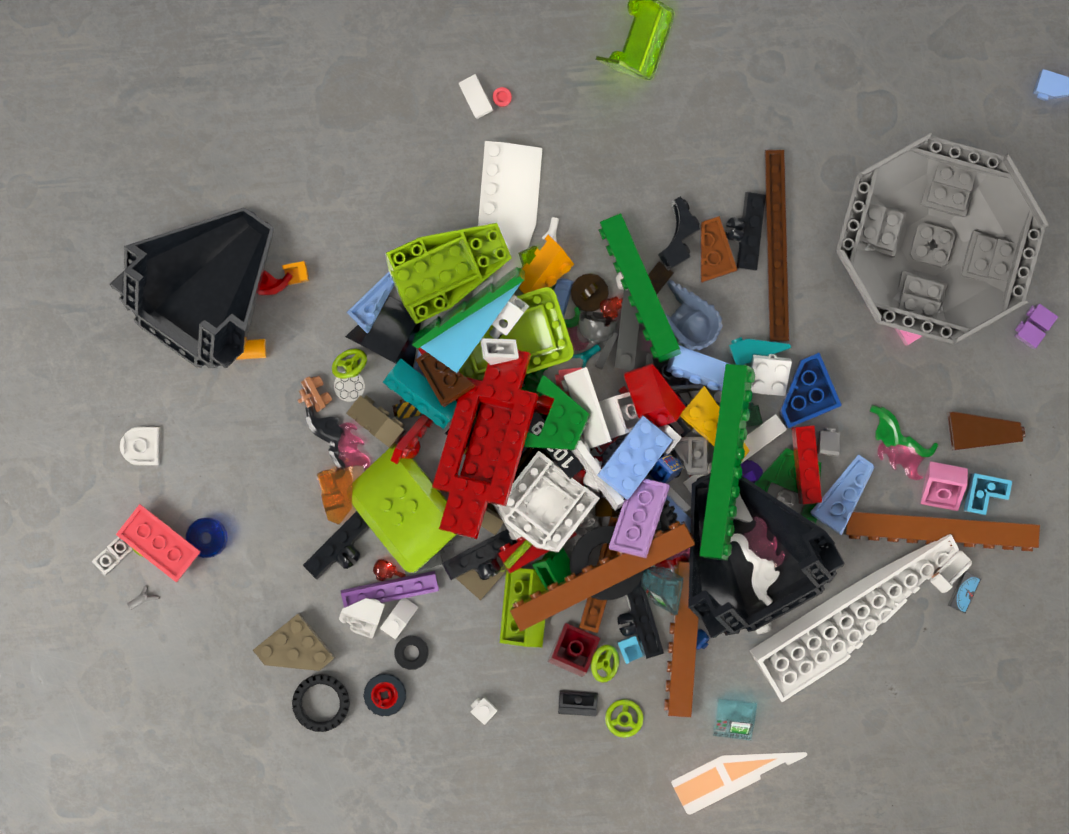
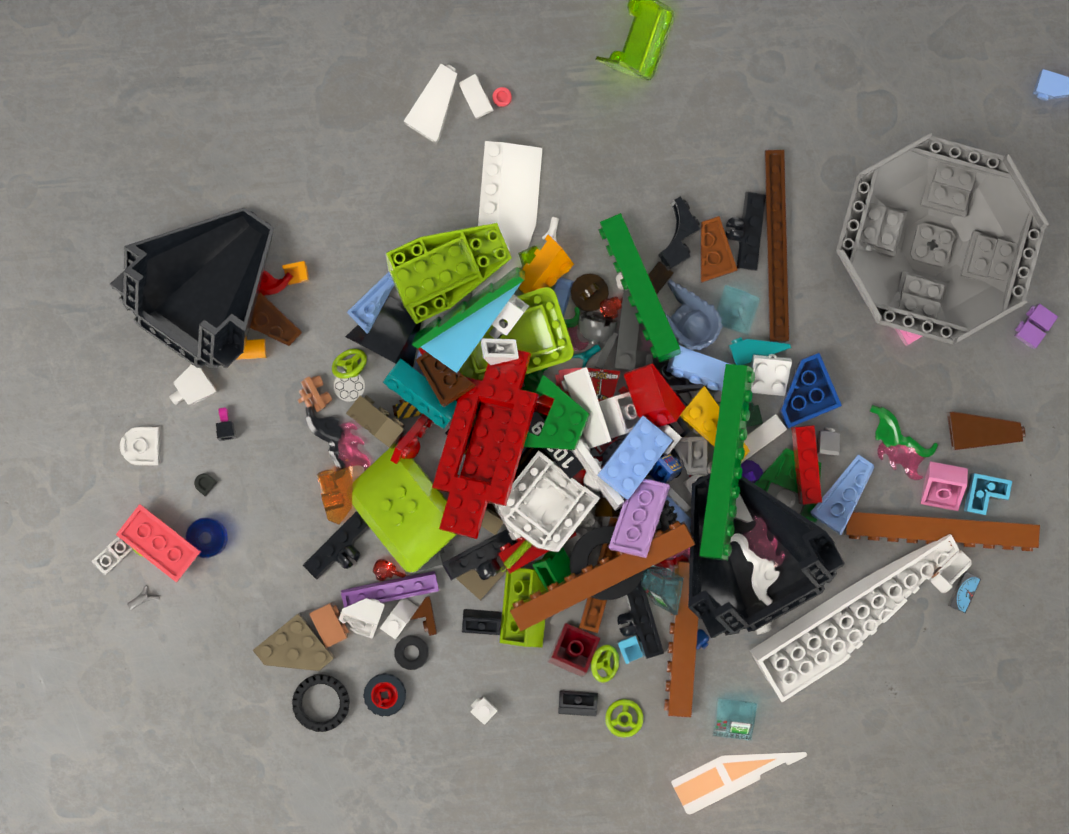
(192, 386): none -> white torso
(204, 483): none -> pearl dark grey tile
(225, 429): none -> black piece
(272, 322): none -> reddish brown wing
(329, 625): none -> nougat brick
(426, 610): none -> reddish brown slope
(432, 106): none -> white slope
(481, 622): none -> black slope
(604, 382): none -> red torso
(737, 309): none -> clear light blue slope

